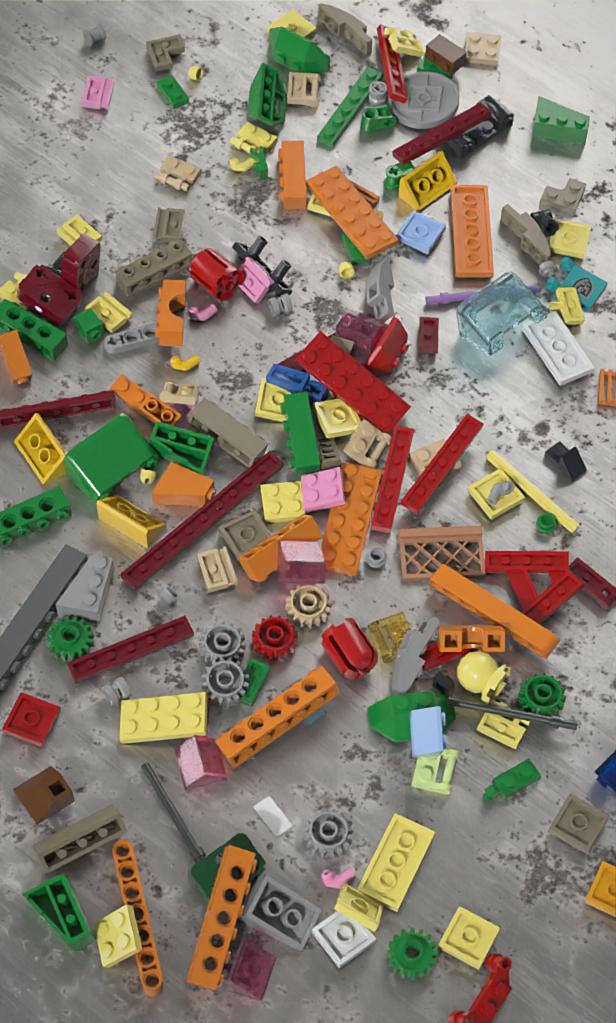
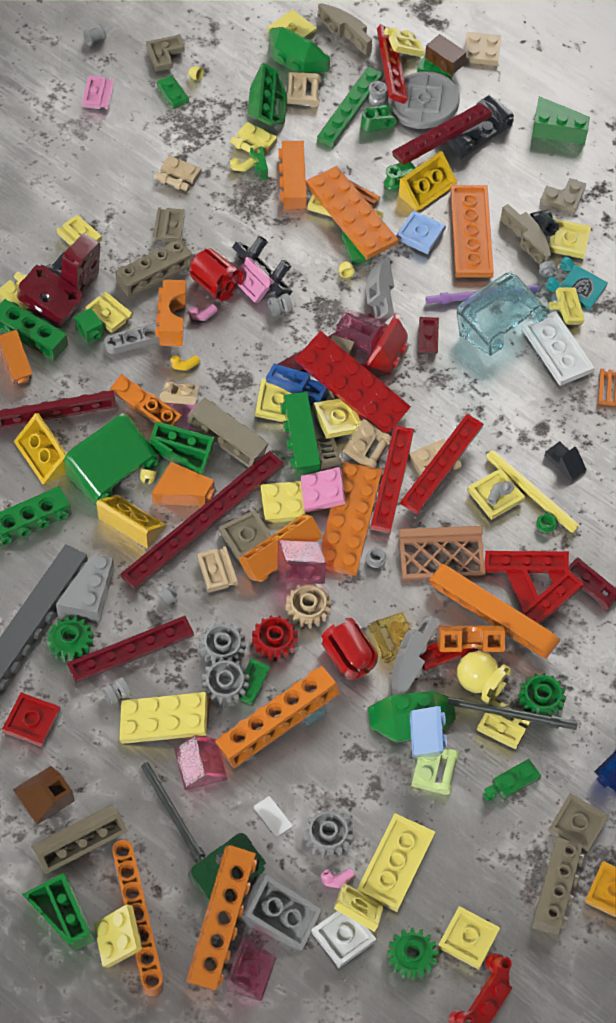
(443, 684): black plate -> none
(557, 886): none -> dark tan brick

